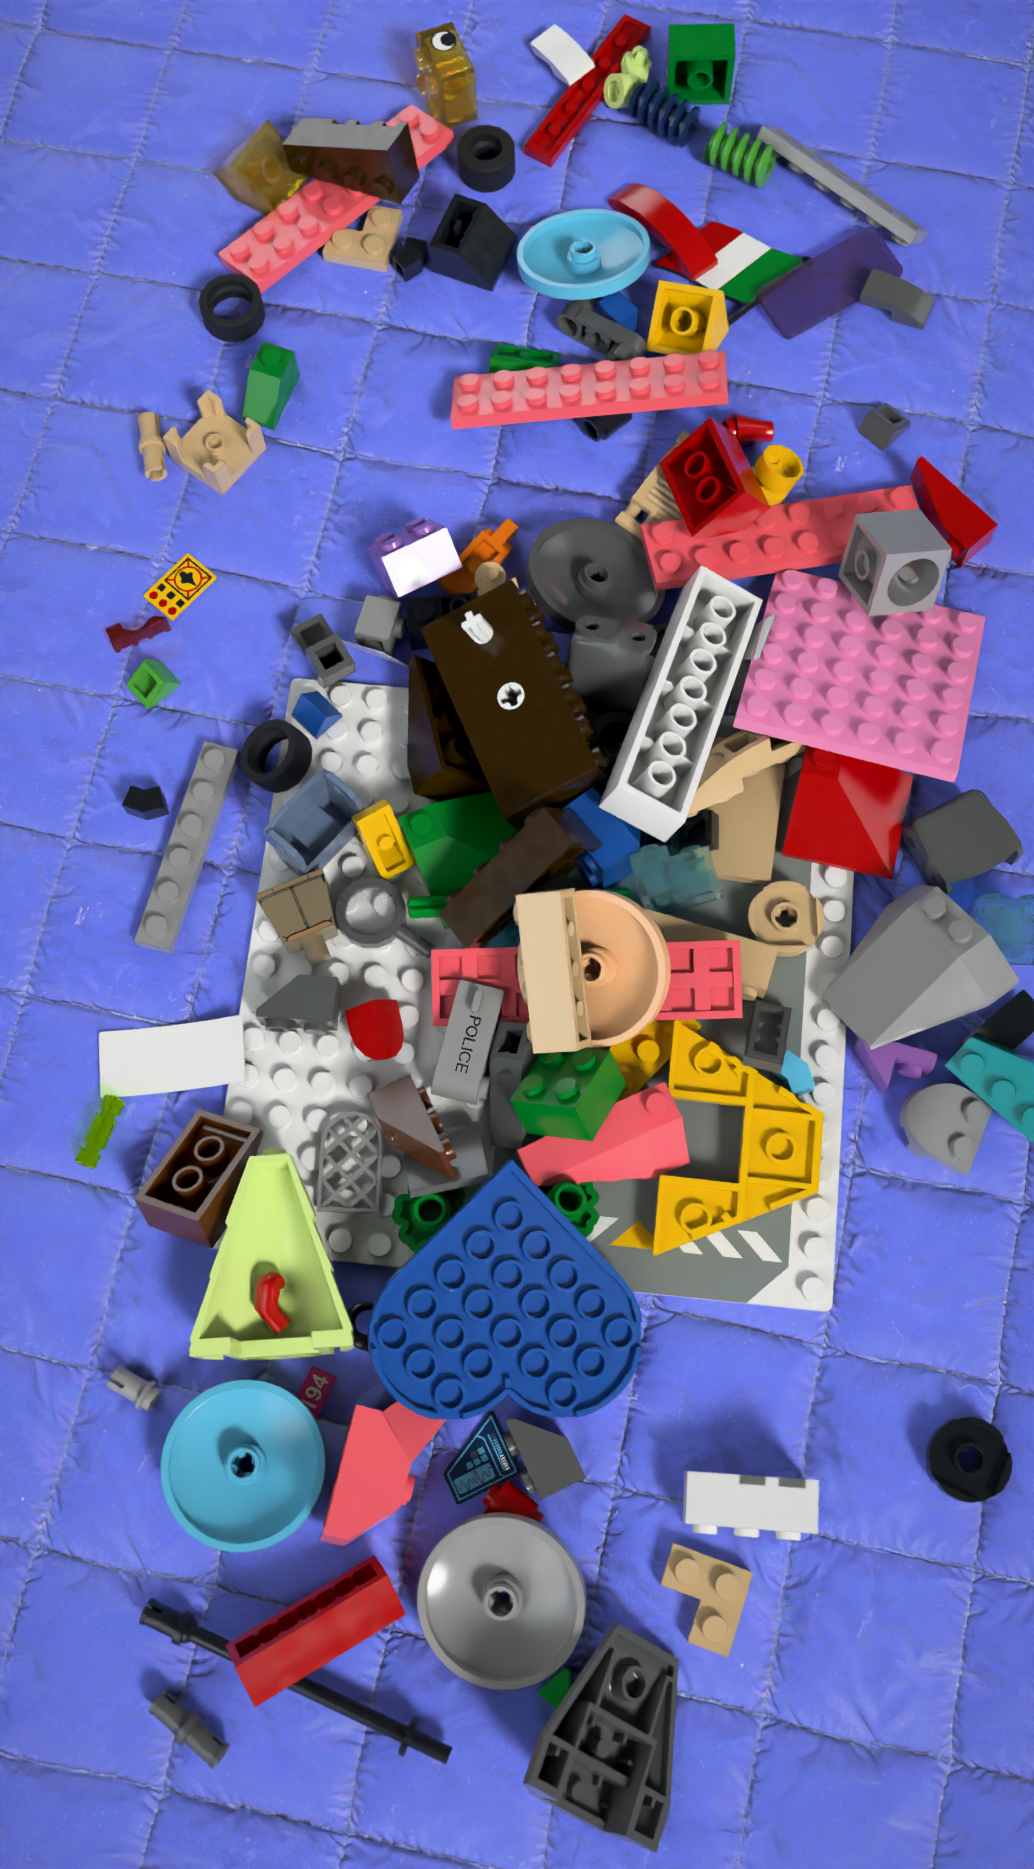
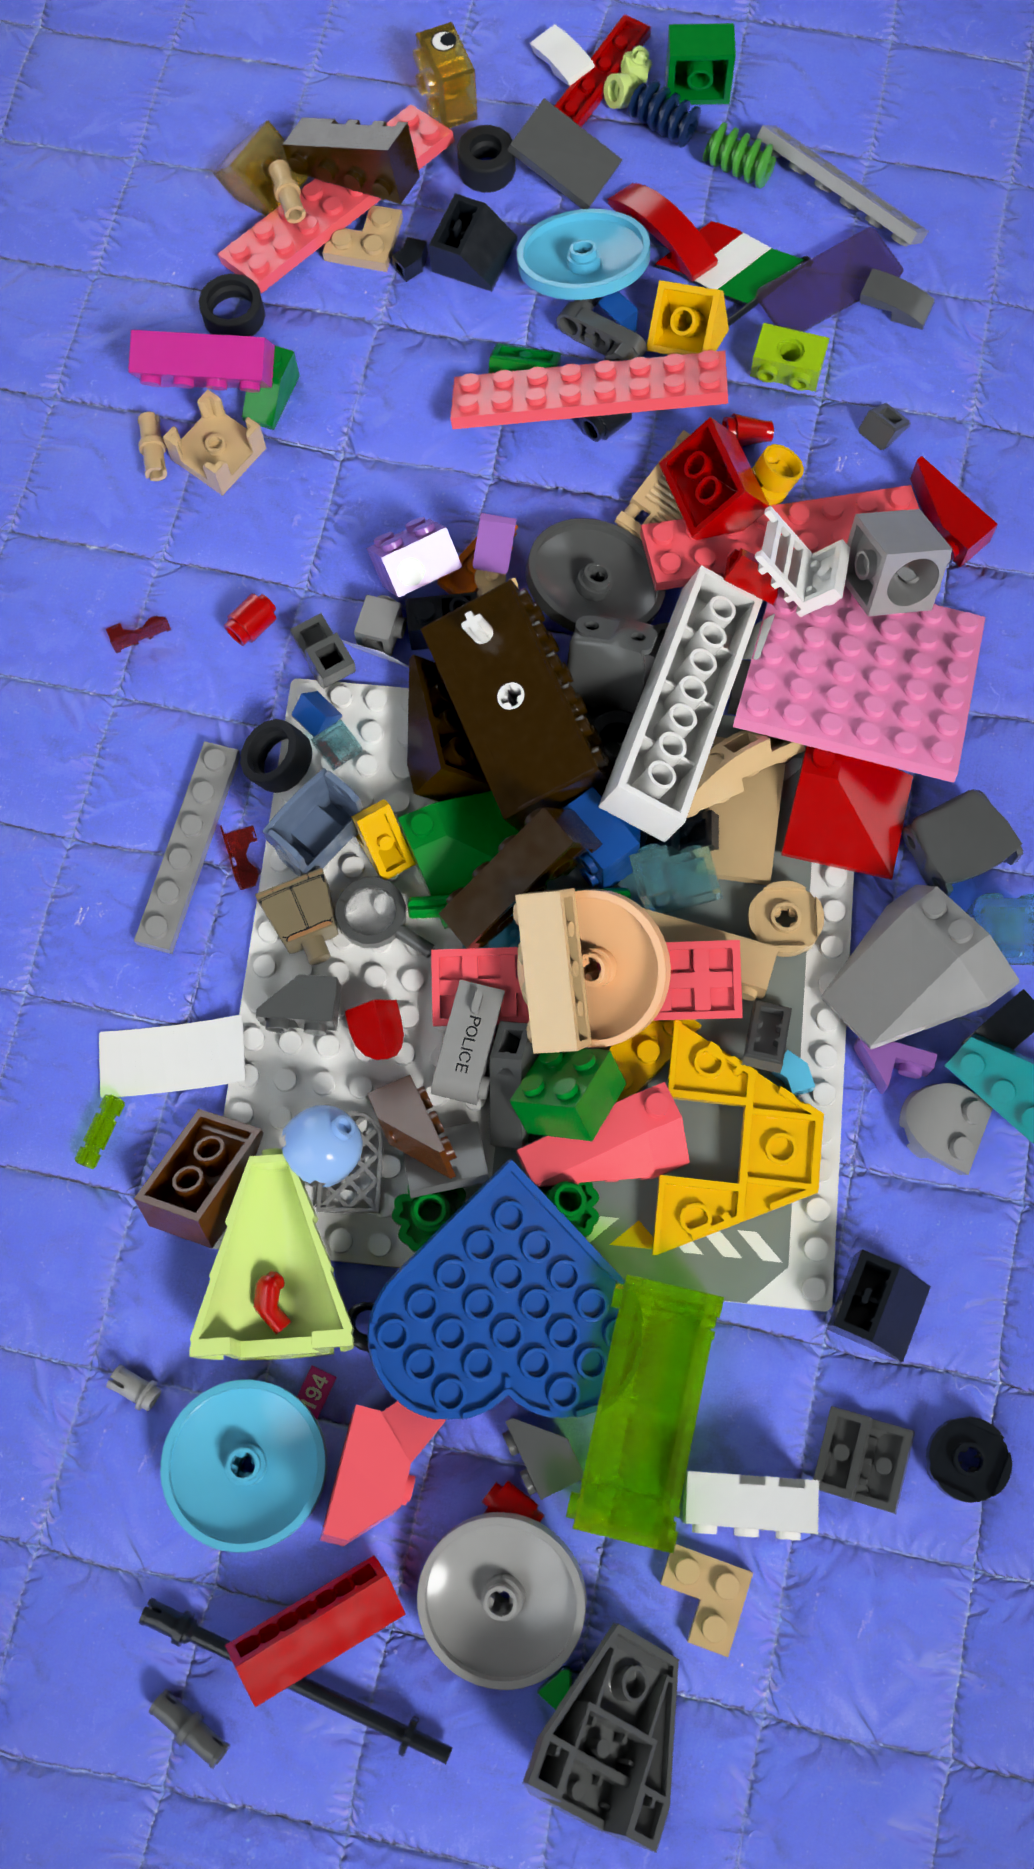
(145, 803): black piece -> none
(152, 682): bright green slope -> none
(180, 586): yellow sticker -> none
(201, 360): none -> dark pink wedge
(239, 843): none -> clear red piece
(250, 619): none -> red brick
(287, 191): none -> tan pin
(322, 1144): none -> light blue cylinder
(336, 745): none -> clear light blue tile
(481, 1462): dark blue sticker -> none
(494, 543): none -> medium lavender slope
(564, 154): none -> dark grey tile
(646, 1413): none -> clear neon green windscreen
(743, 573): none -> red brick
(782, 344): none -> lime brick
(805, 576): none -> white plate
(863, 1459): none -> dark grey slope
(879, 1305): none -> black slope

